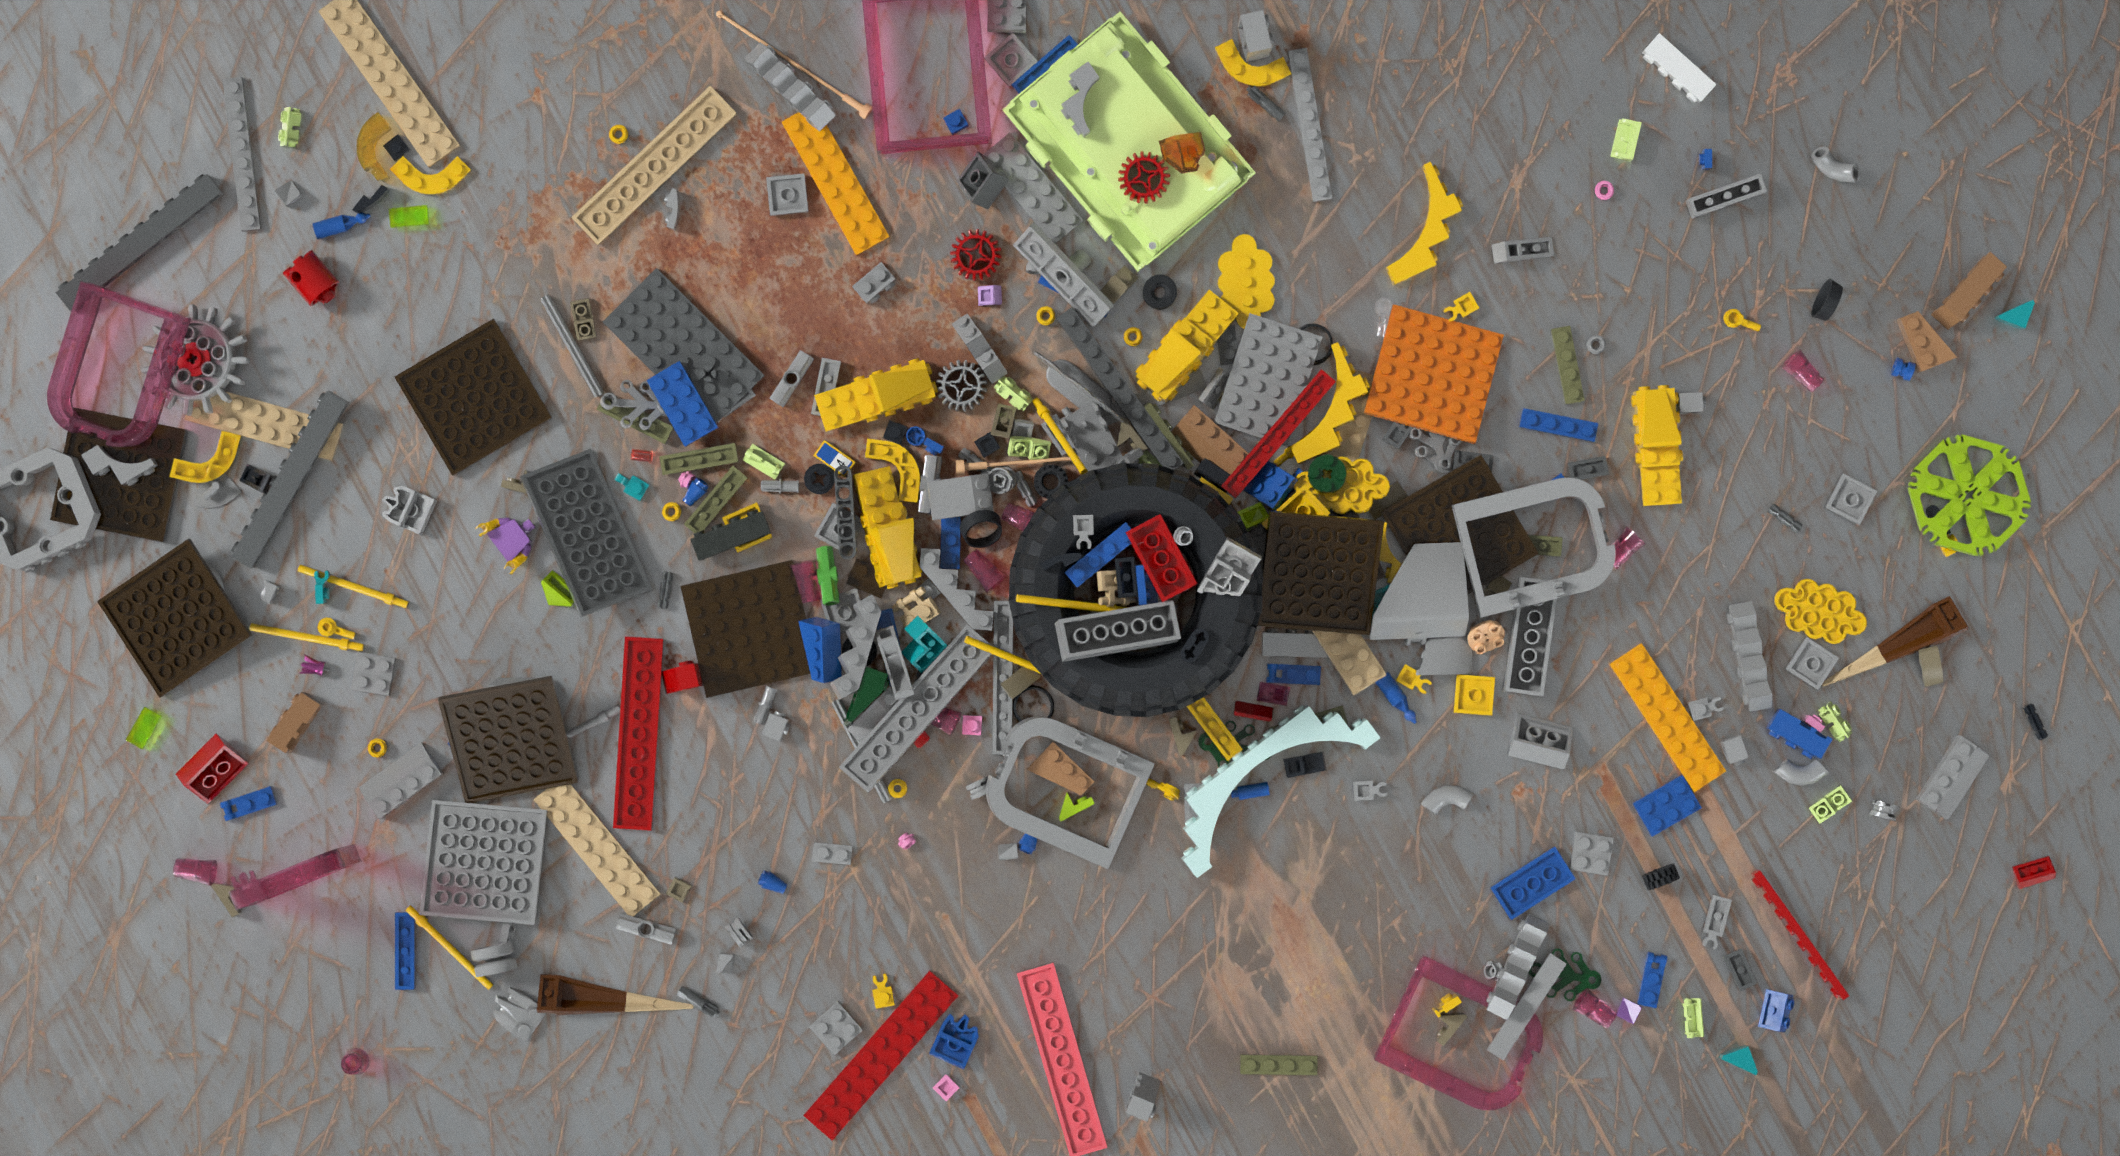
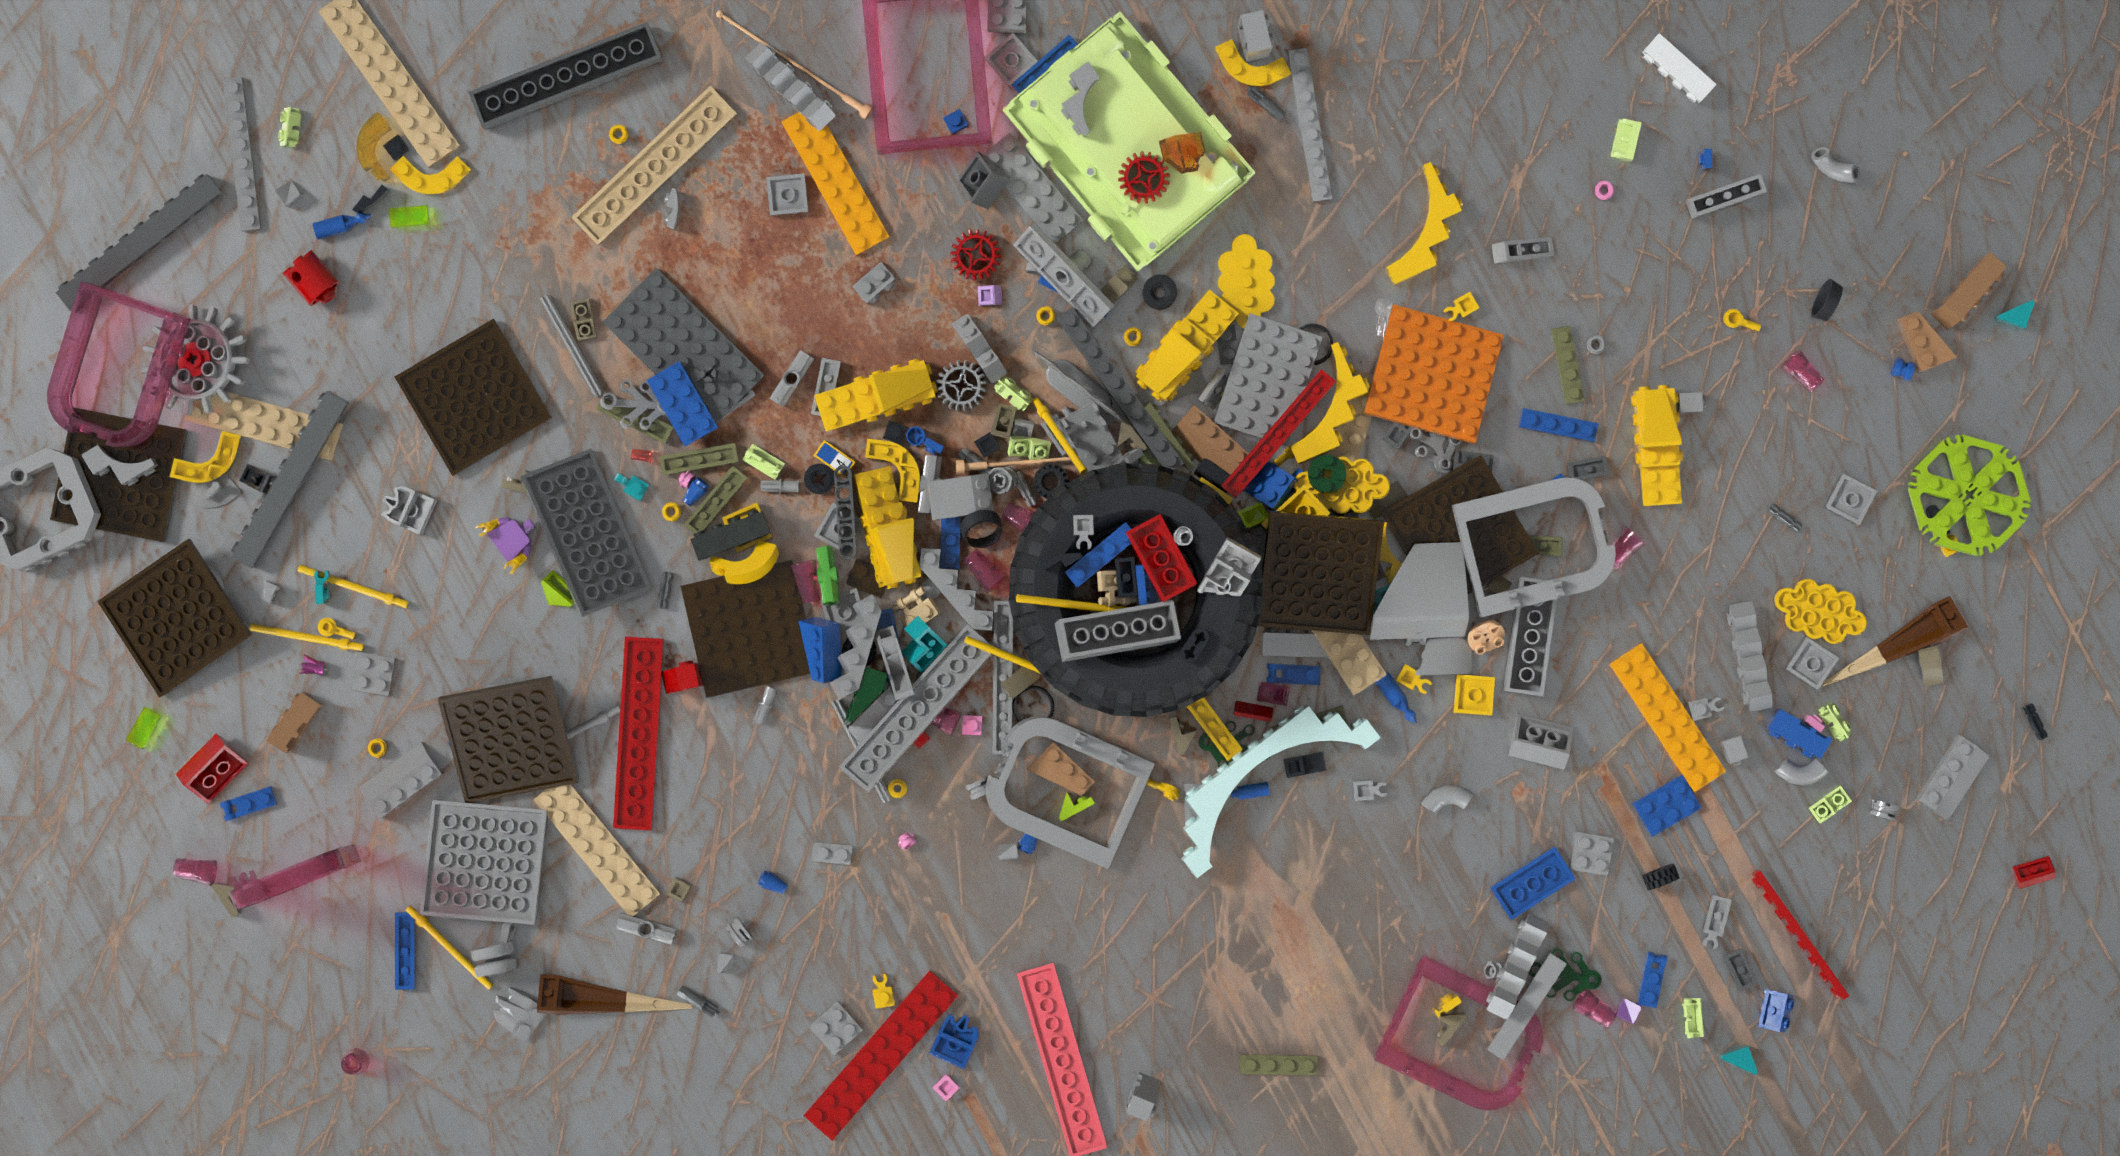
(565, 76): none -> dark grey brick
(749, 569): none -> yellow arch
(776, 726): light grey brick -> none

